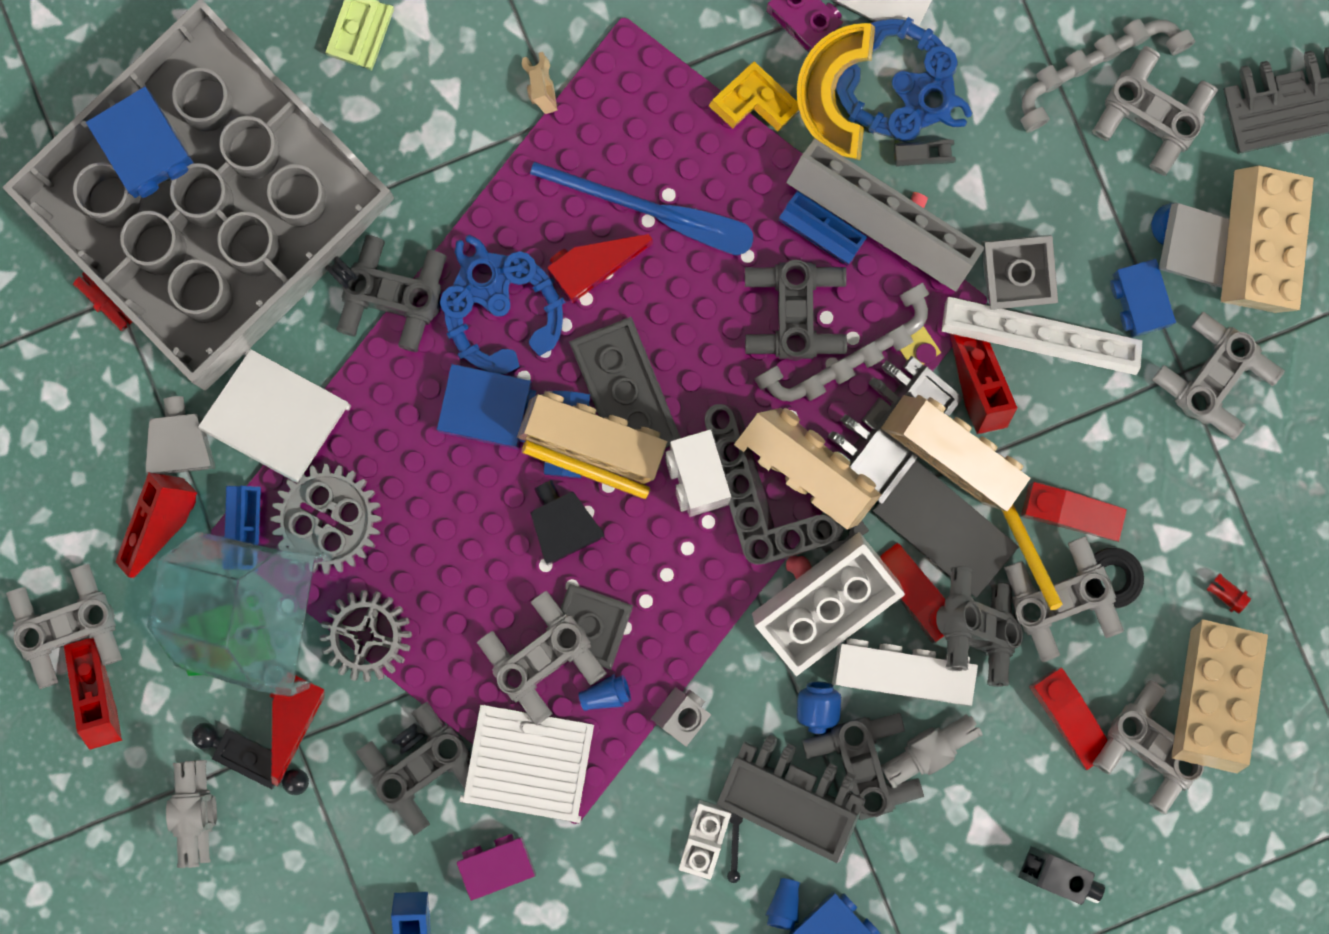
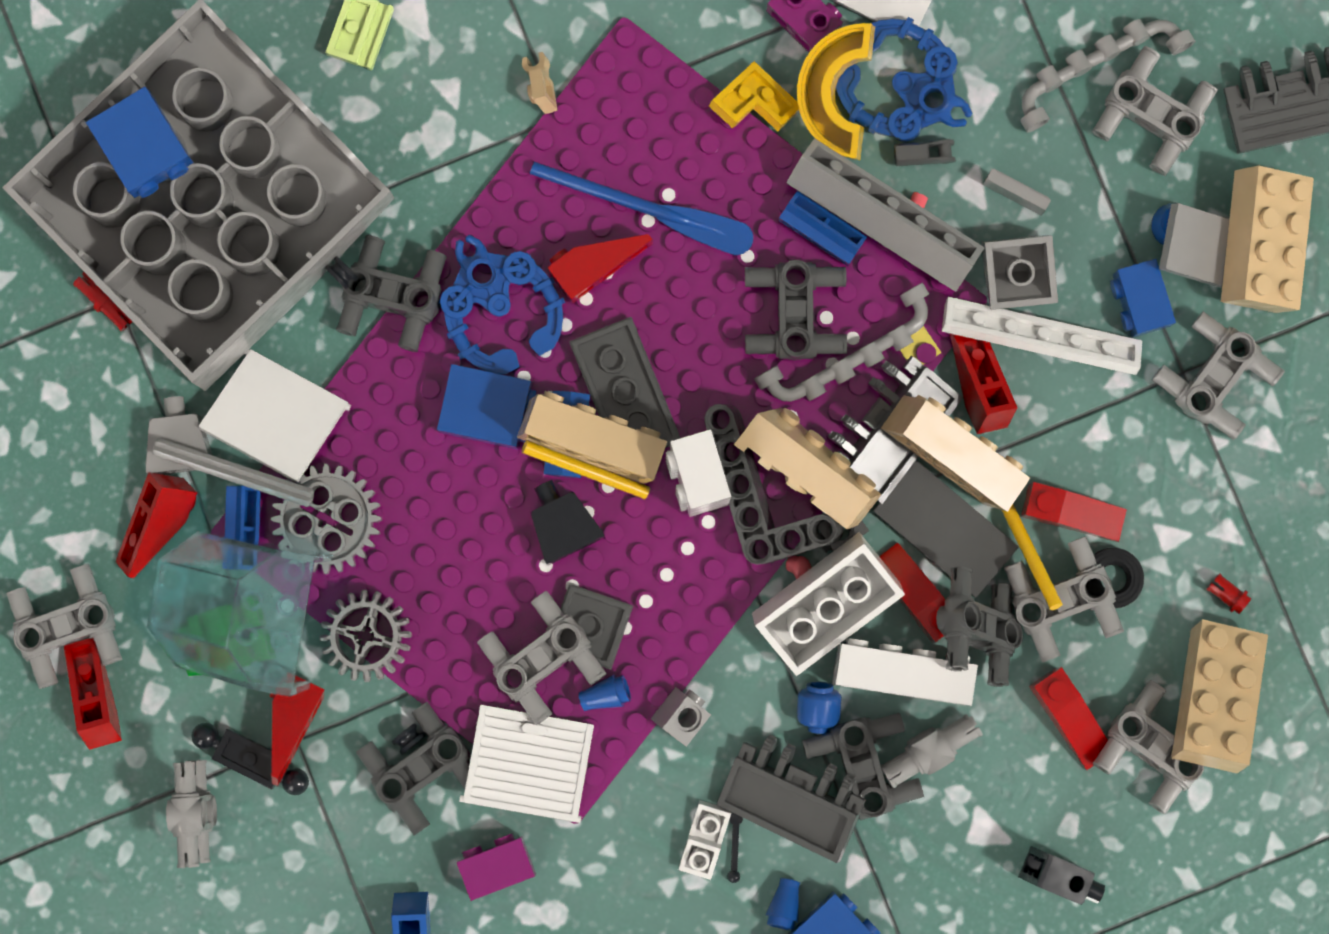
(233, 472): none -> light grey axle
(1017, 191): none -> light grey tile

